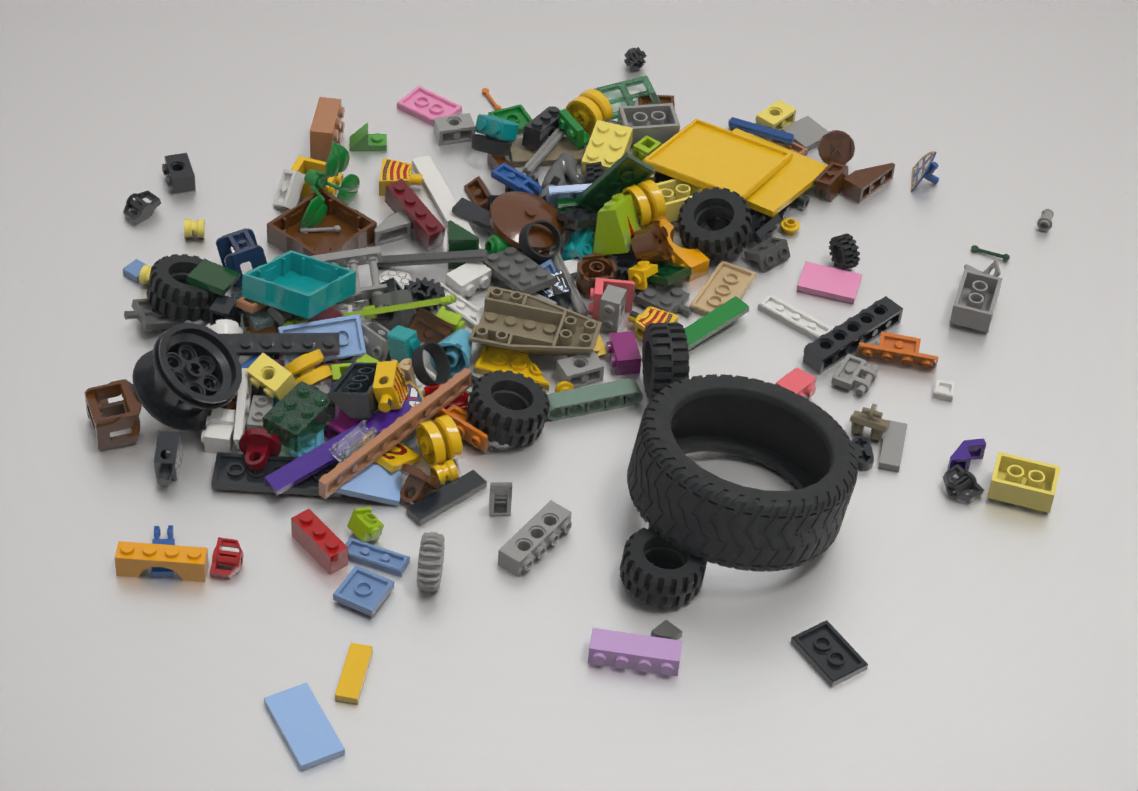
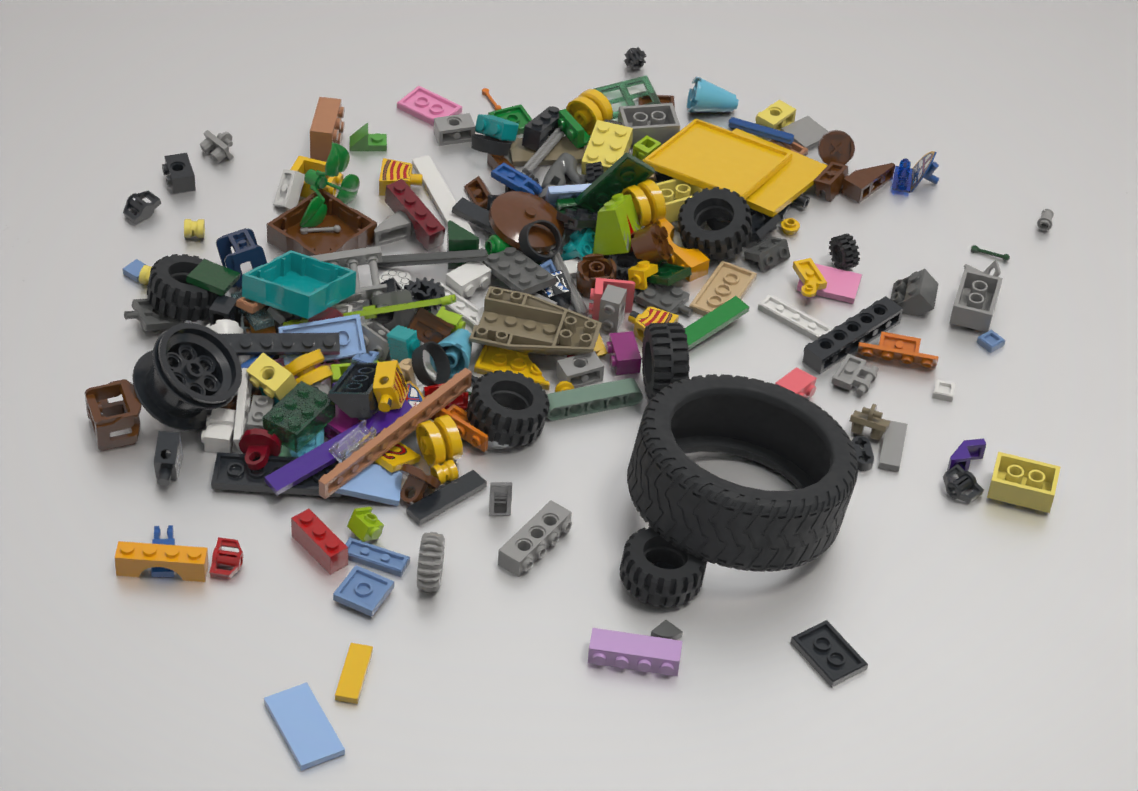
(220, 144): none -> light grey hips
(370, 357): none -> medium blue tile
(710, 98): none -> medium azure cone
(810, 277): none -> yellow hinge
(903, 176): none -> clear blue hinge
(915, 293): none -> dark grey slope
(991, 341): none -> medium blue tile

